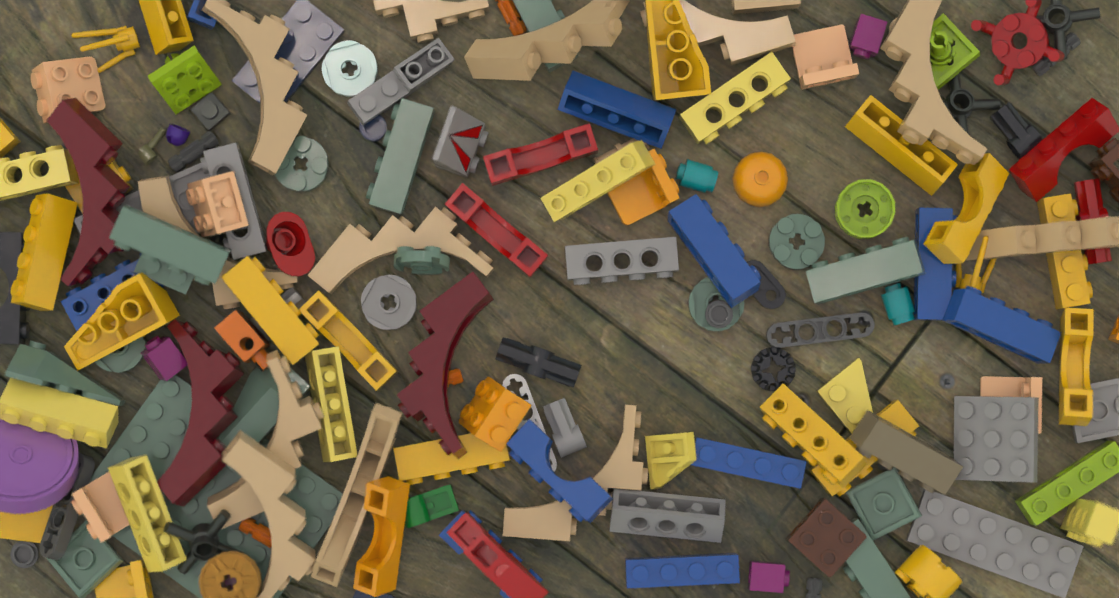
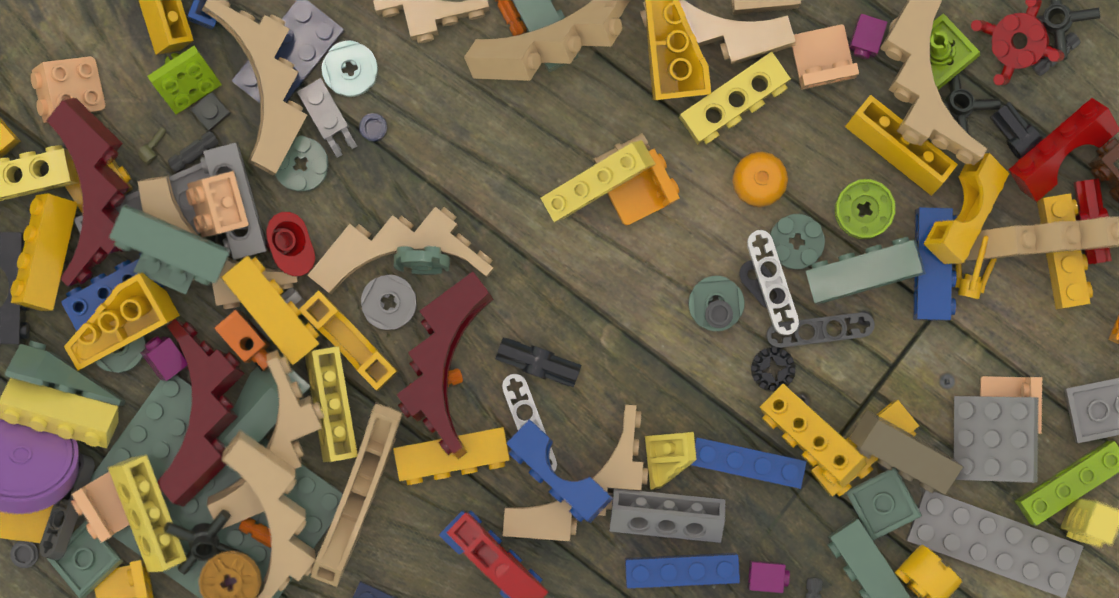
(123, 38): yellow plant -> none
(177, 135): dark purple hinge -> none
(325, 114): none -> light grey hinge
(379, 566): light orange arch -> none
(401, 82): light grey slope -> none
(401, 157): sand green brick -> none
(430, 506): green plate -> none
(460, 143): light grey slope -> none
(493, 413): light orange bracket -> none
(496, 230): red arch -> none
(542, 155): red arch -> none
(566, 432): light grey piece -> none
(616, 109): blue brick -> none
(663, 248): light grey brick -> none
(696, 176): teal brick -> none
(714, 250): blue brick -> none
(777, 281): none -> white beam
(826, 537): reddish brown bracket -> none
(848, 395): light yellow wing -> none
(898, 304): teal brick -> none
(1002, 325): blue brick -> none
(1074, 377): yellow arch -> none

